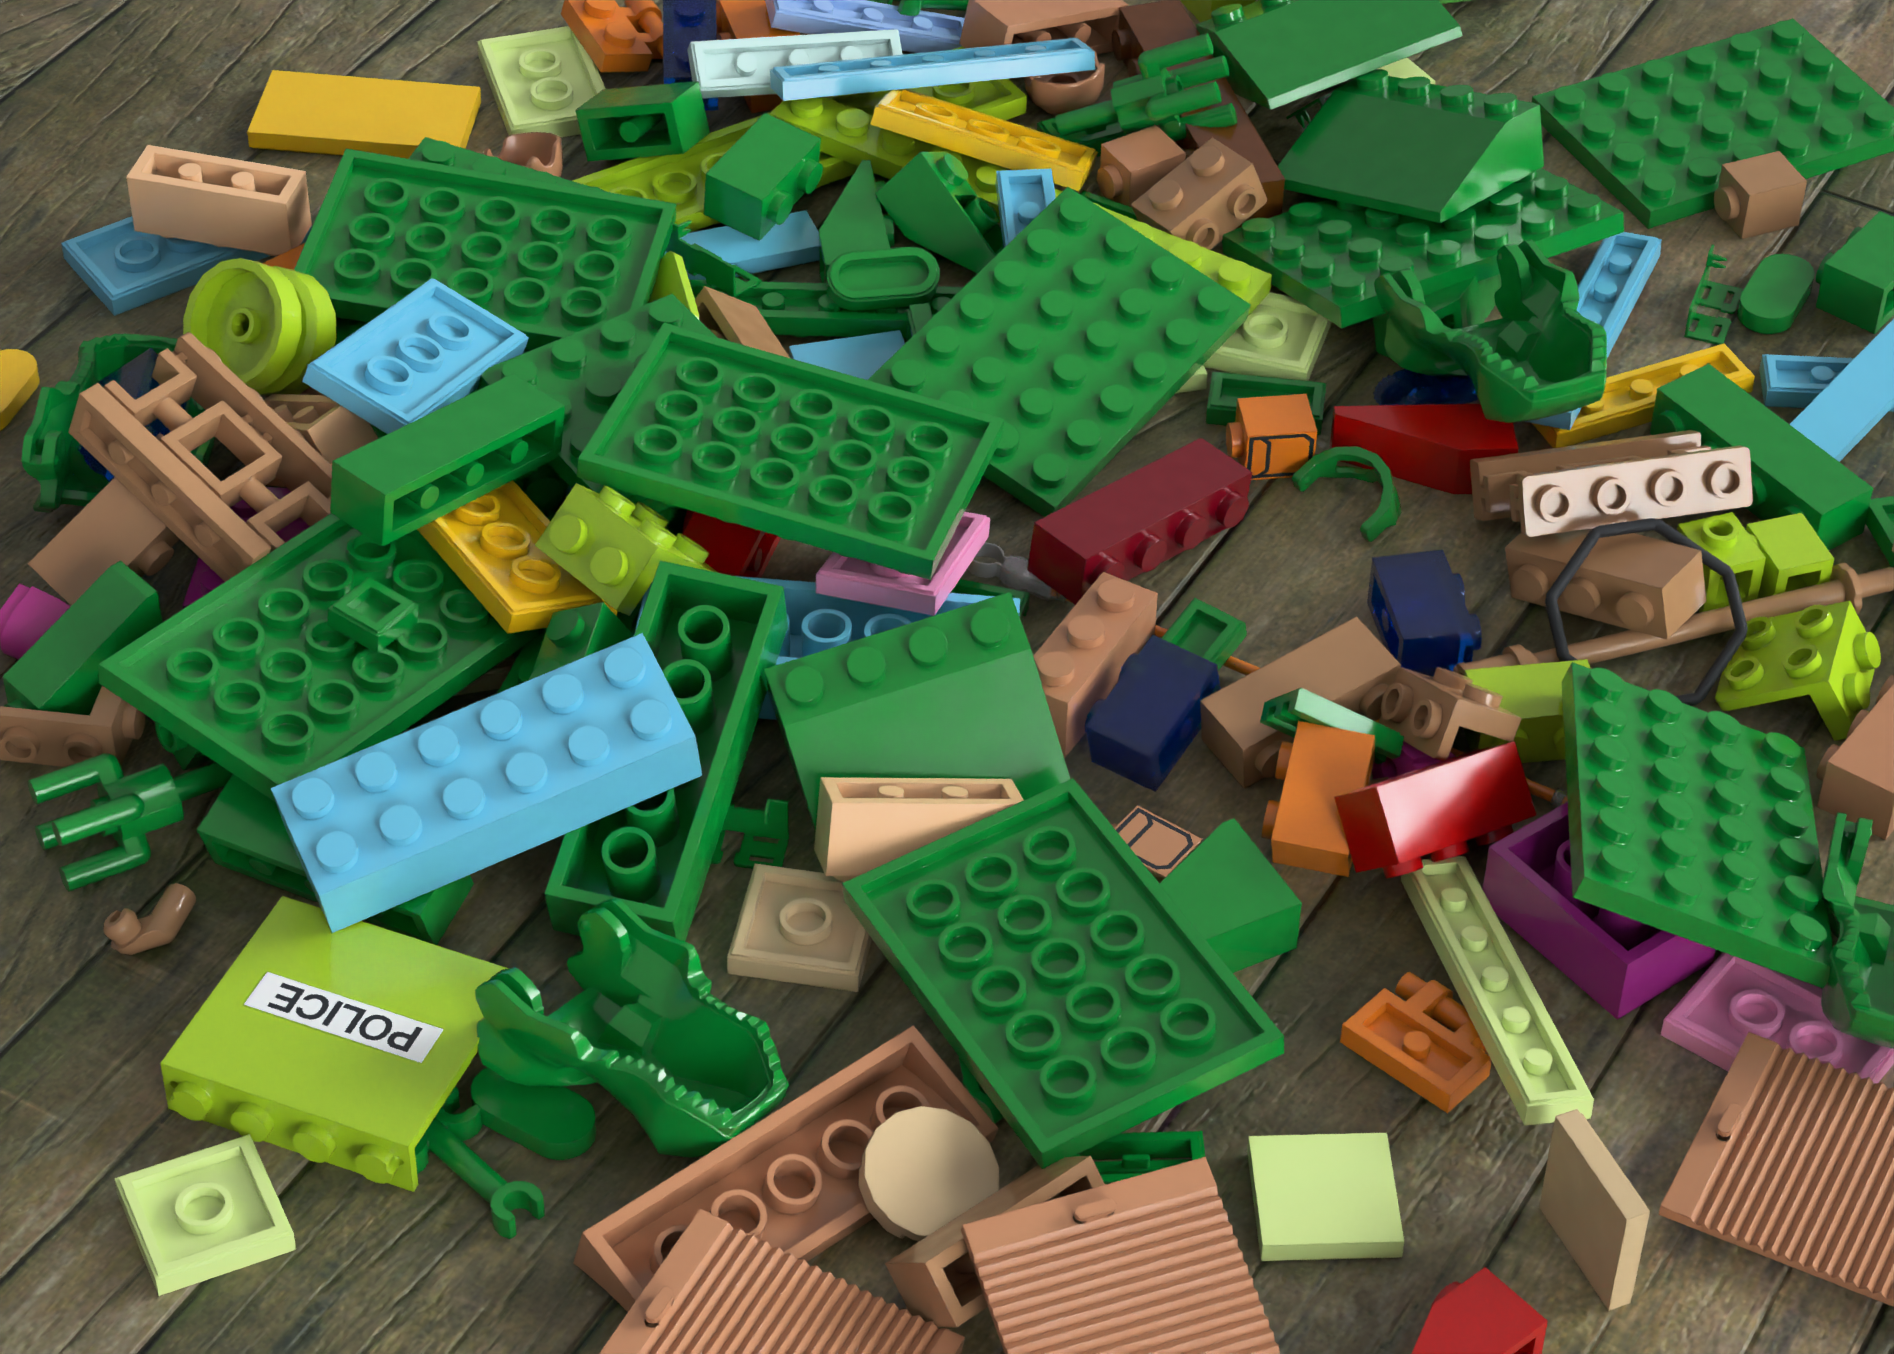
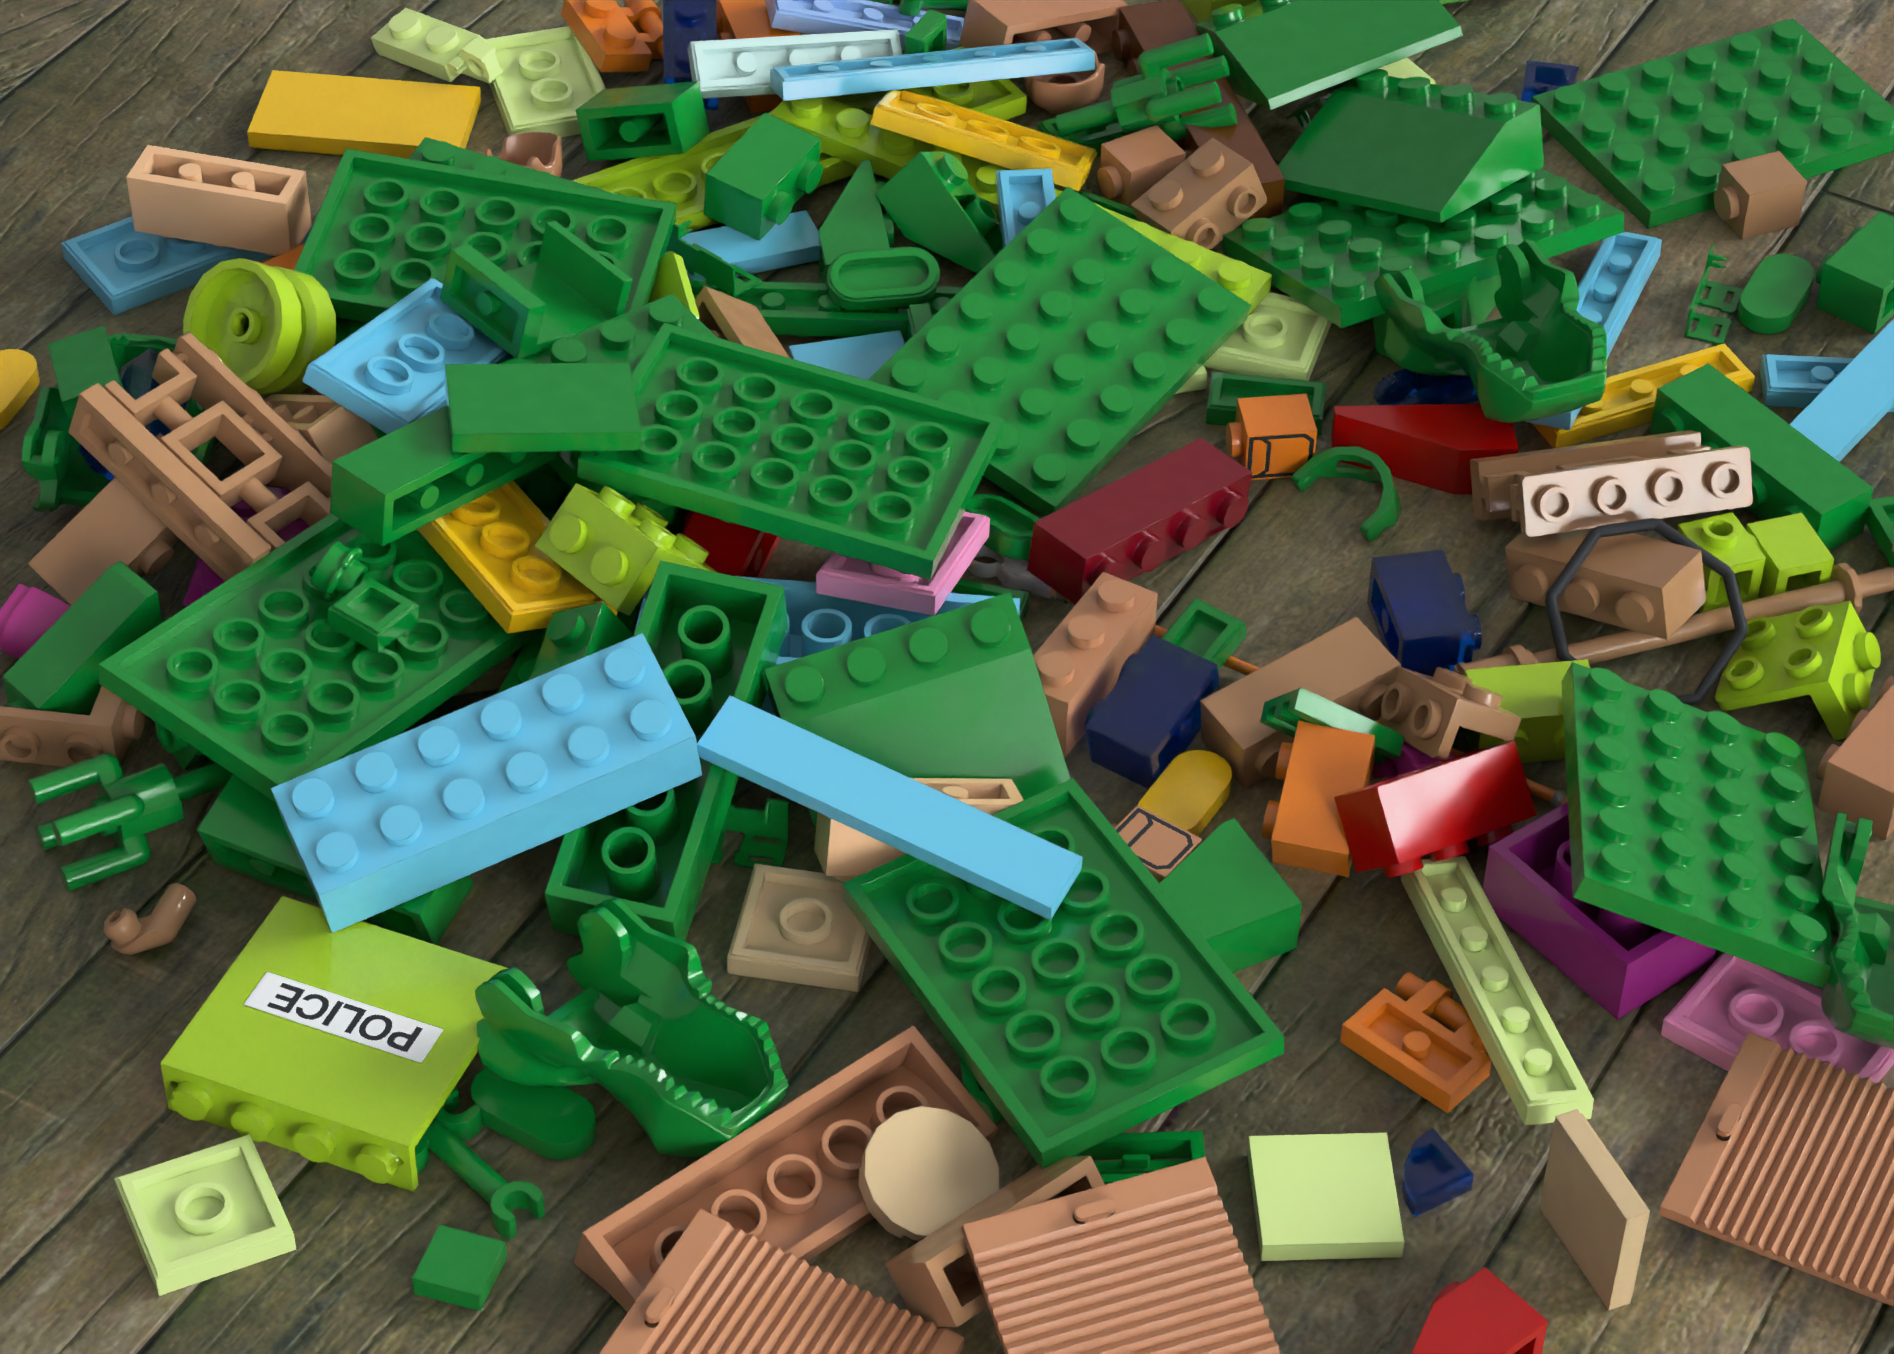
(81, 363): none -> green tile
(339, 571): none -> green plate
(436, 47): none -> yellowish green hinge
(459, 1267): none -> green tile
(537, 302): none -> green panel
(542, 407): none -> green tile
(890, 807): none -> medium azure tile
(927, 34): none -> green tile
(1009, 525): none -> green tile
(1190, 790): none -> yellow tile
(1433, 1174): none -> clear blue tile
(1545, 77): none -> clear blue tile

